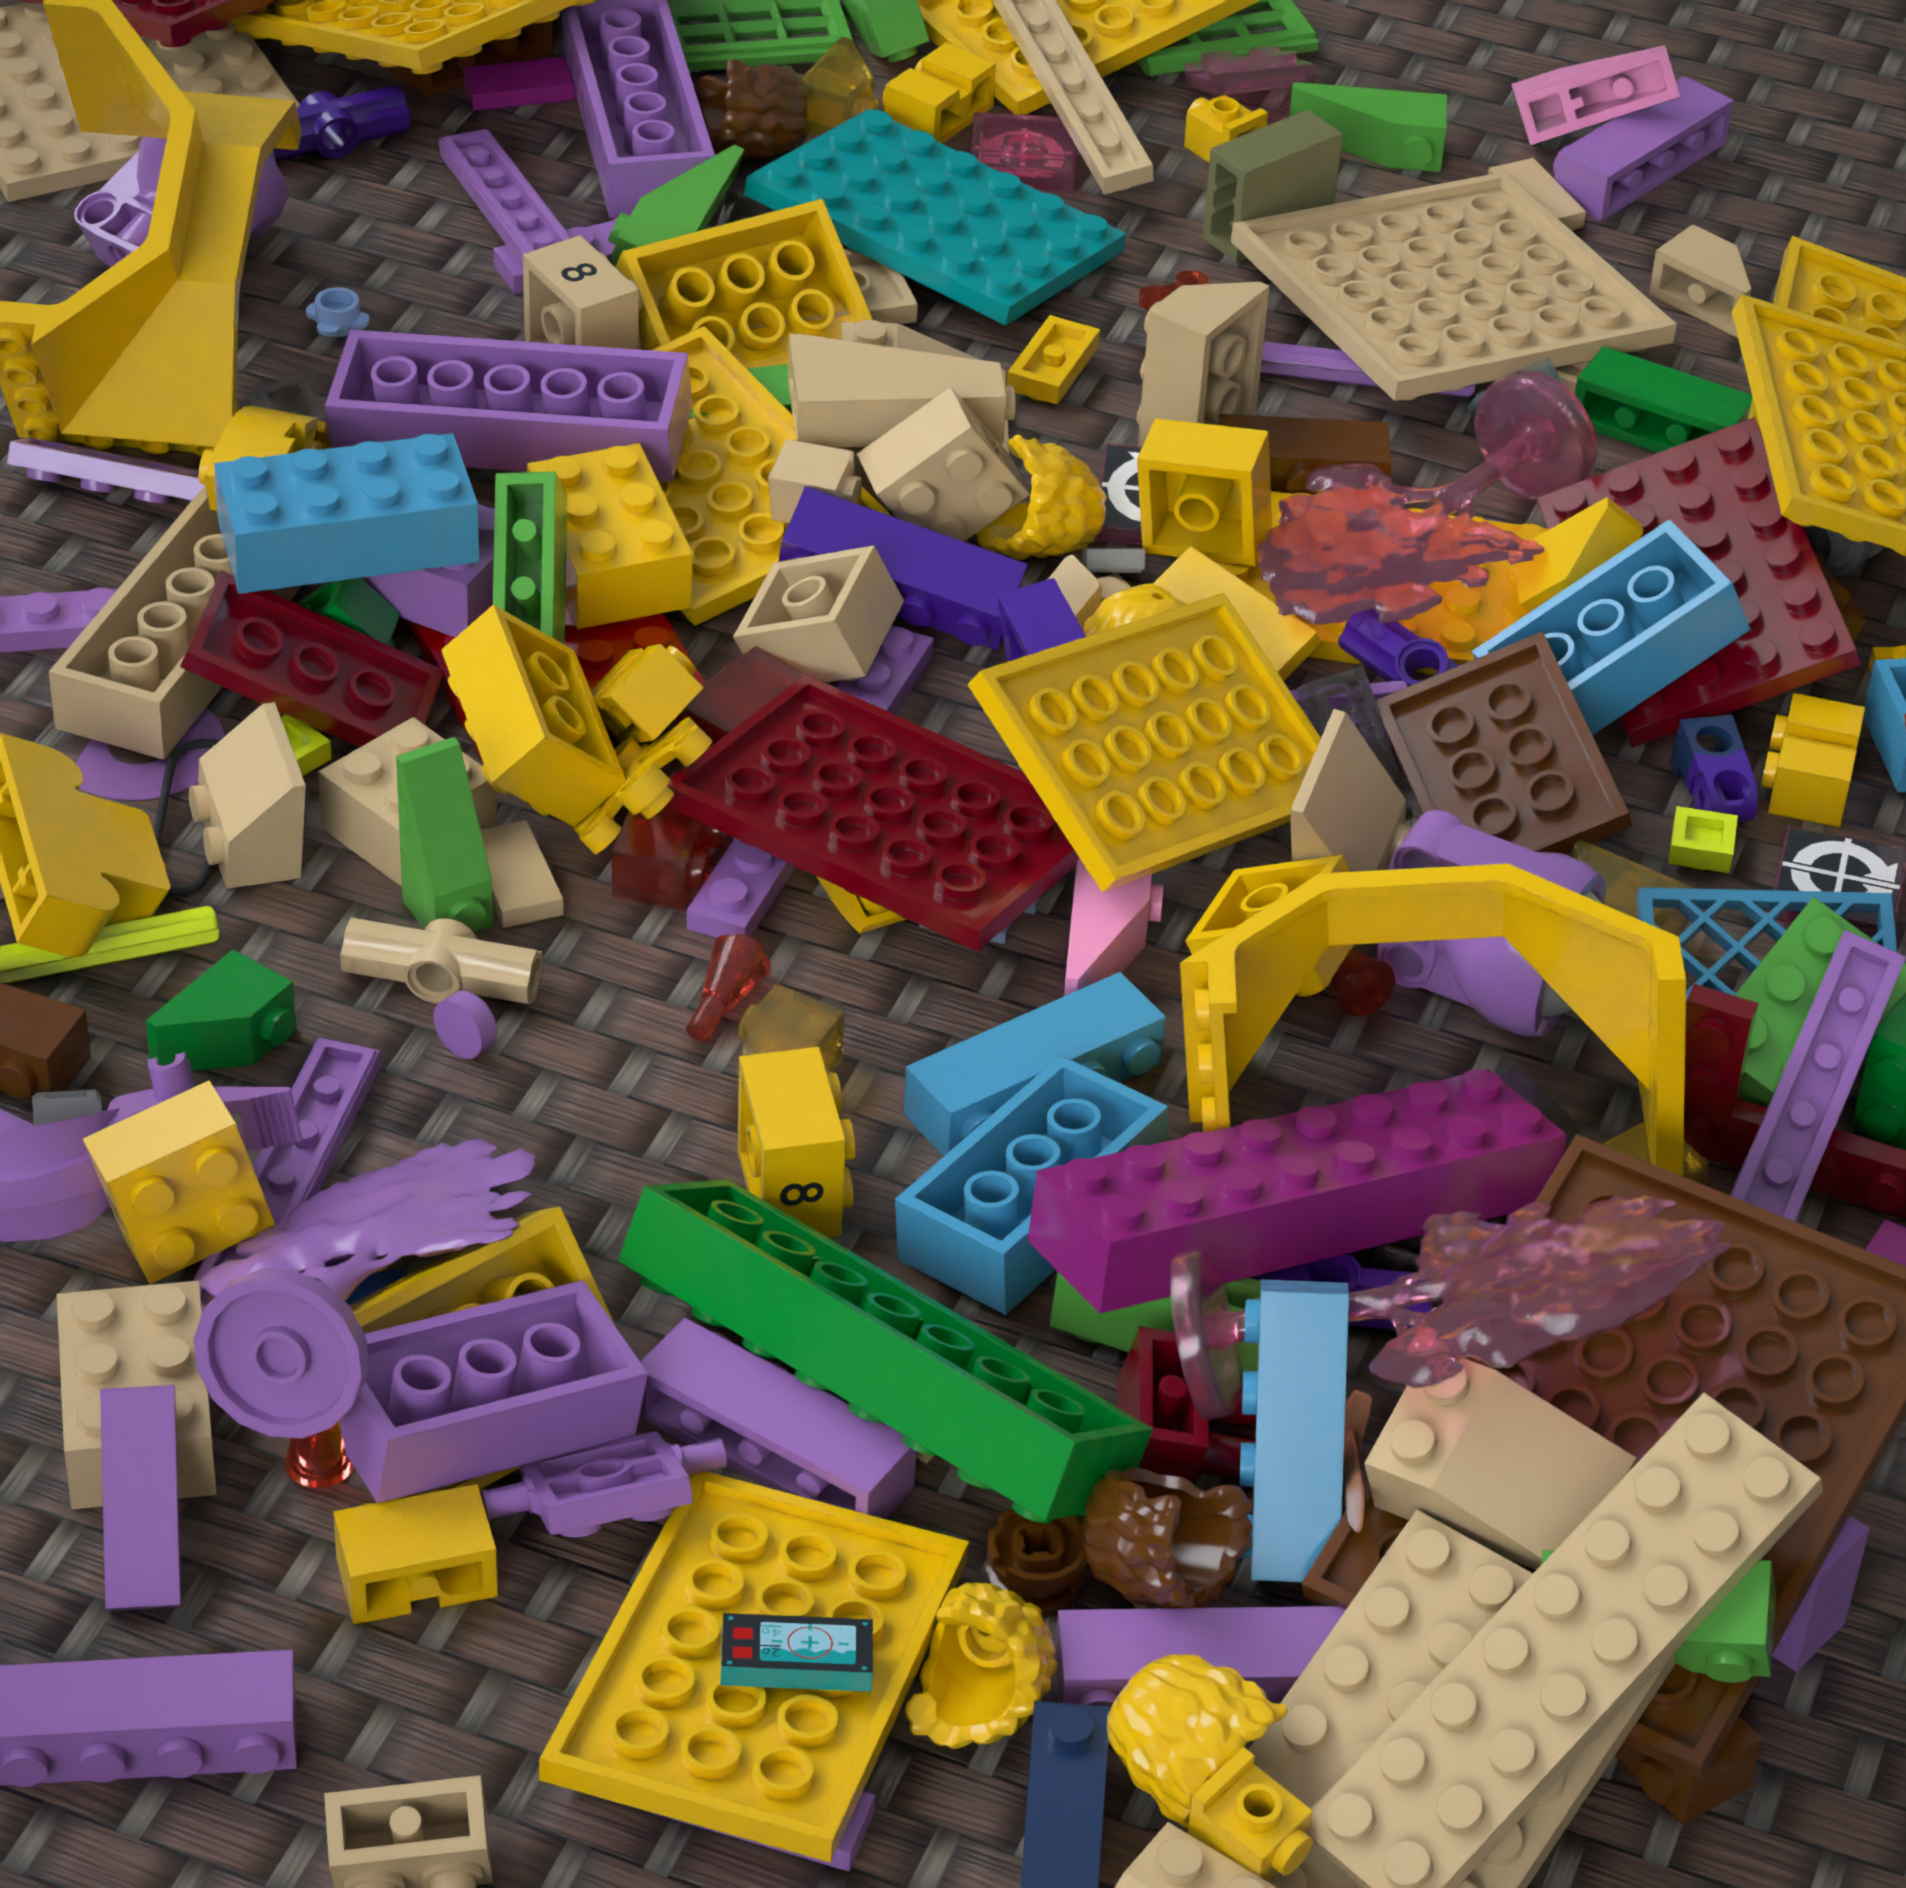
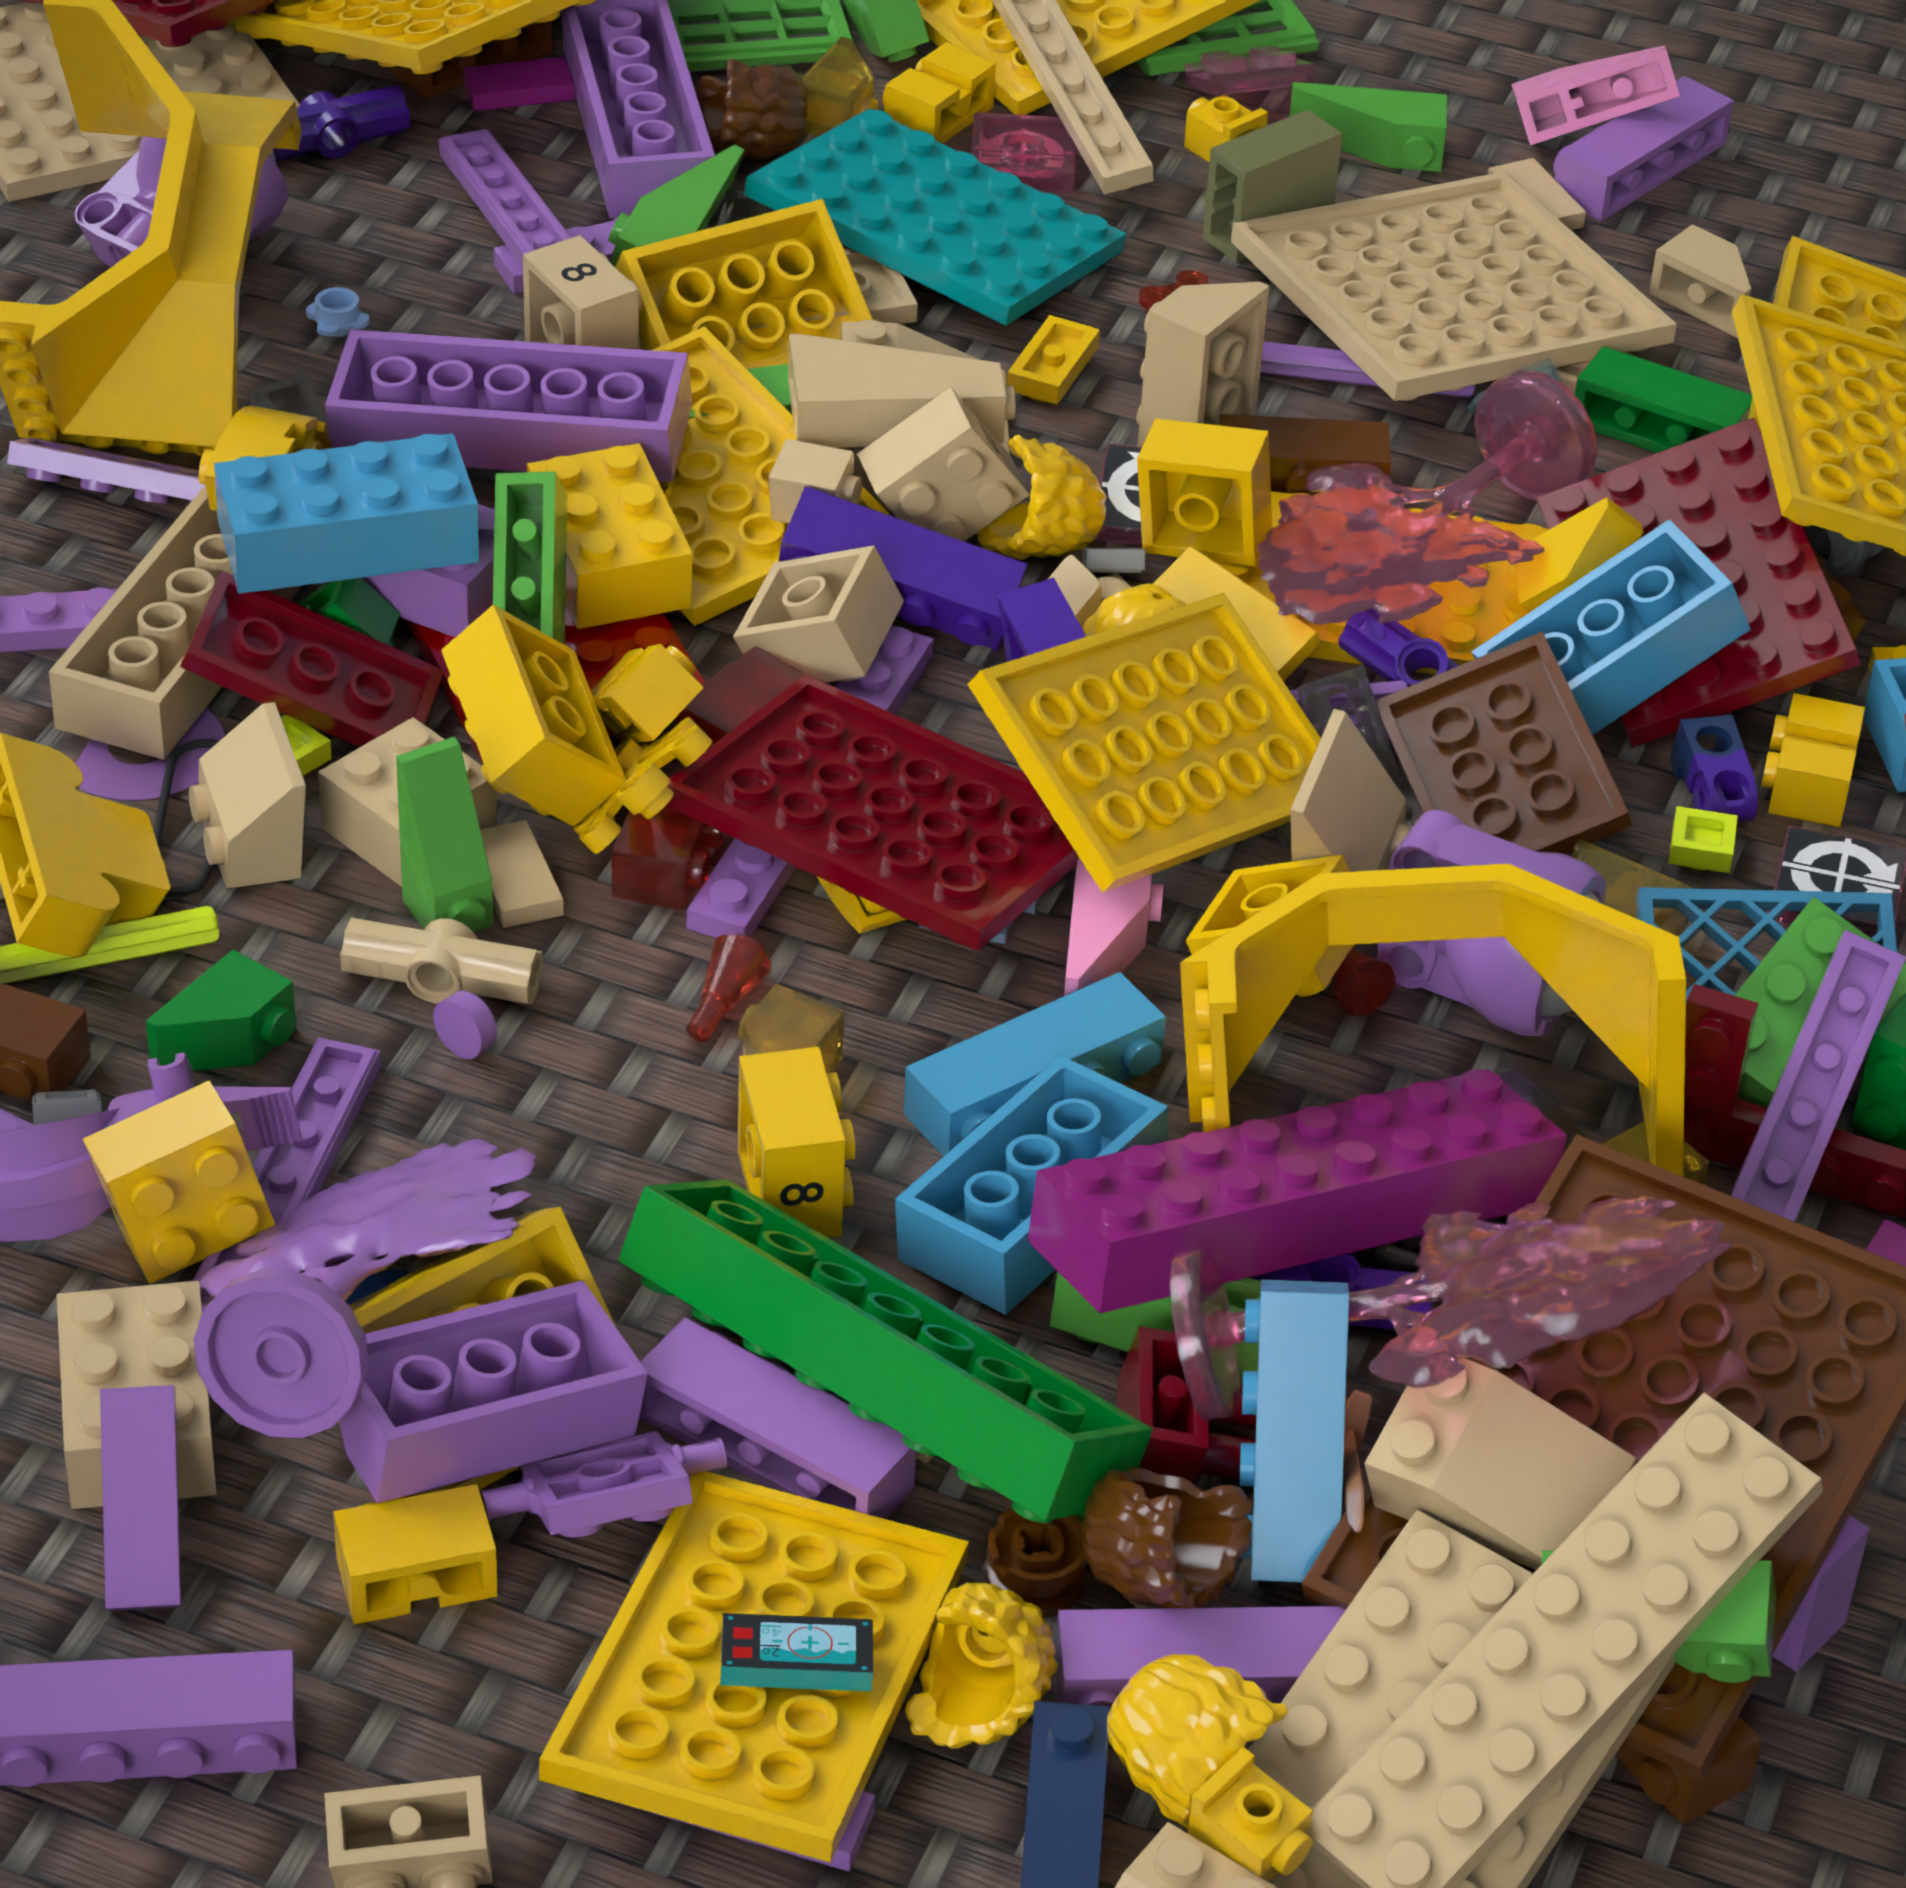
(318, 1459): clear red cone -> none

